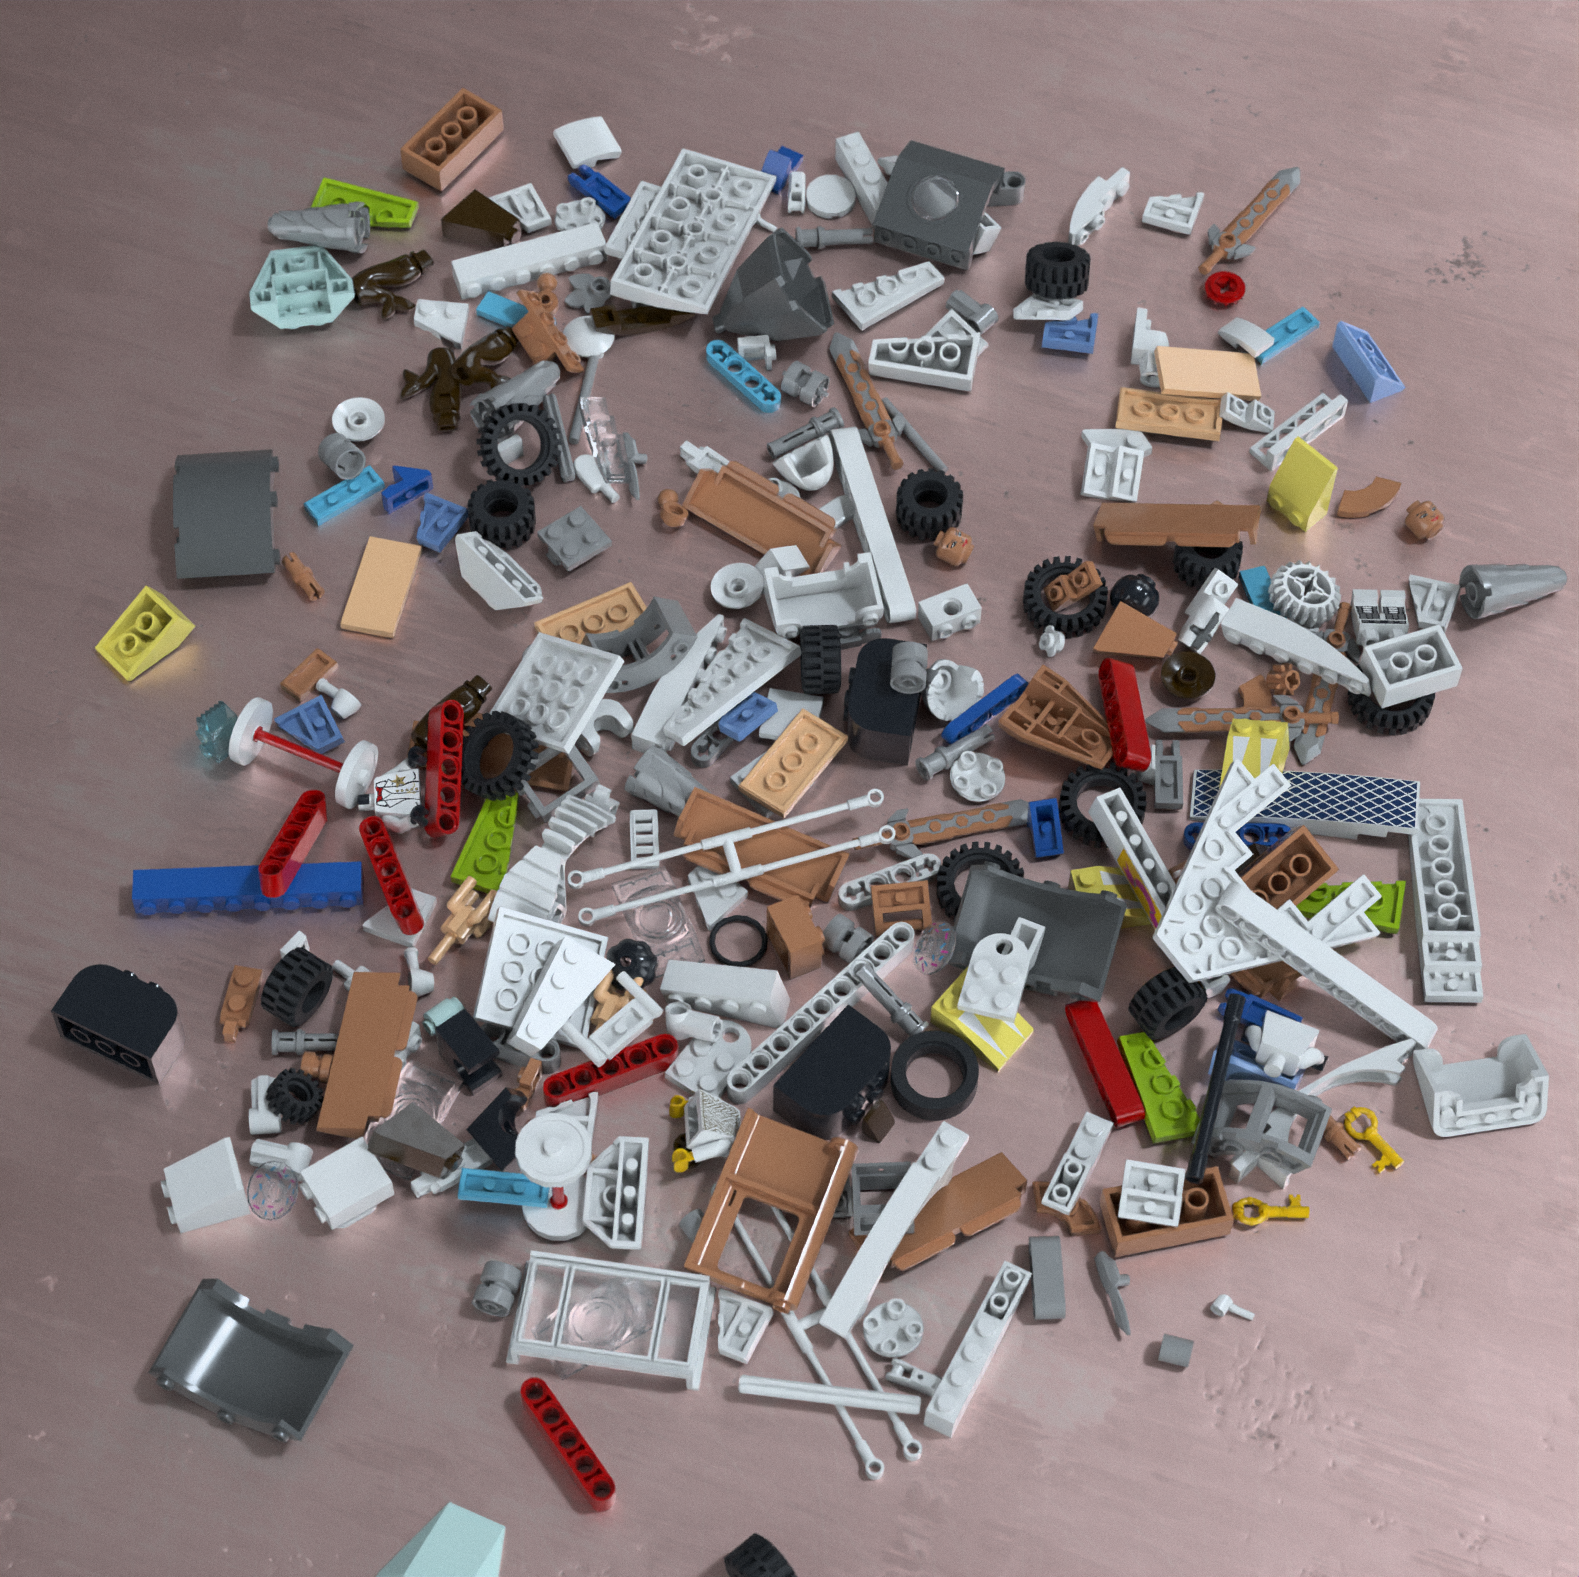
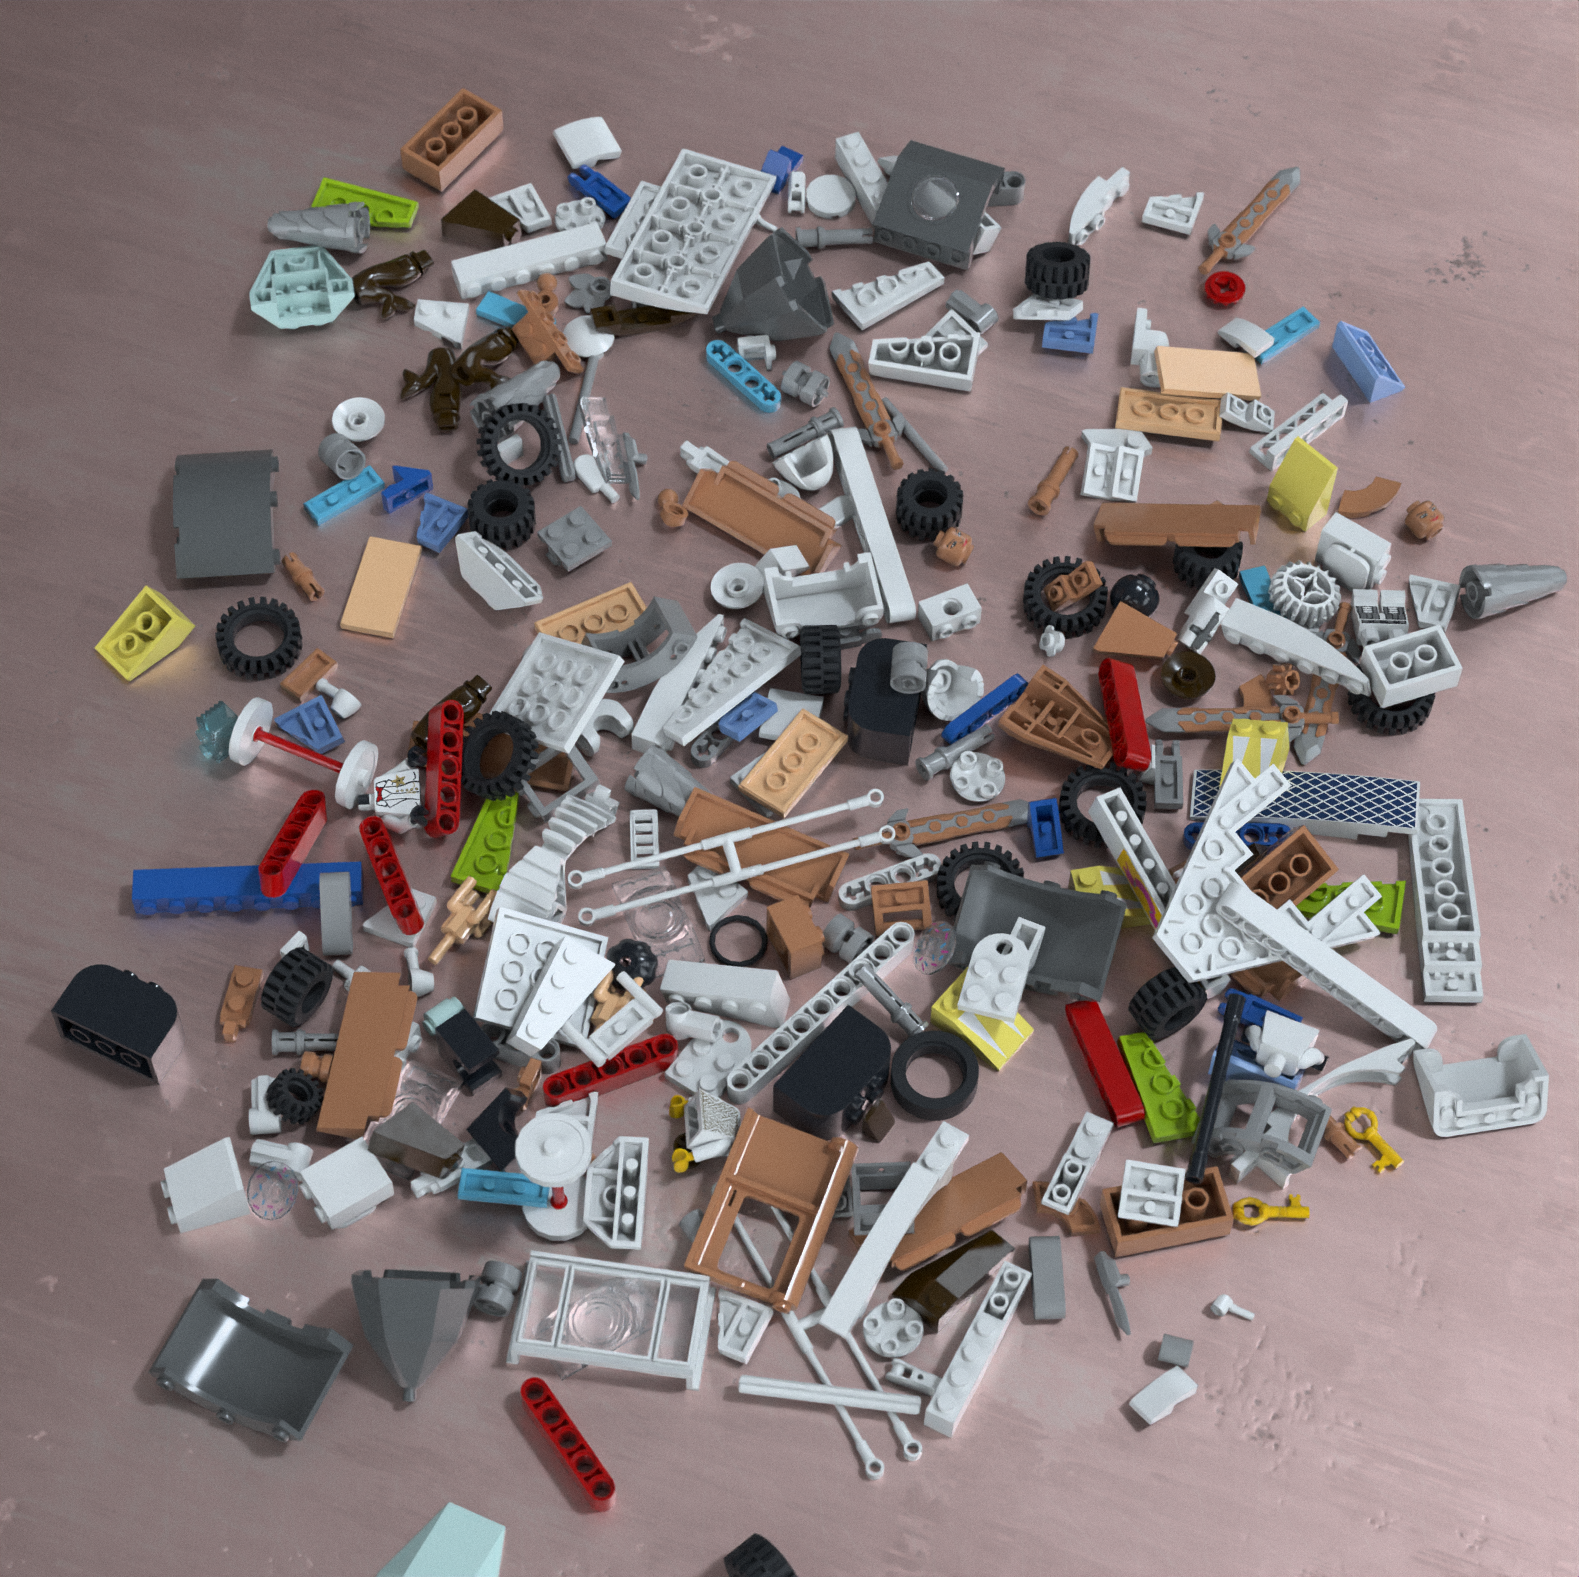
(253, 612): none -> black tyre
(336, 913): none -> light grey beam
(413, 1319): none -> dark grey piece
(950, 1281): none -> dark brown wedge
(1049, 488): none -> nougat pin
(1162, 1394): none -> white slope
(1352, 554): none -> white brick

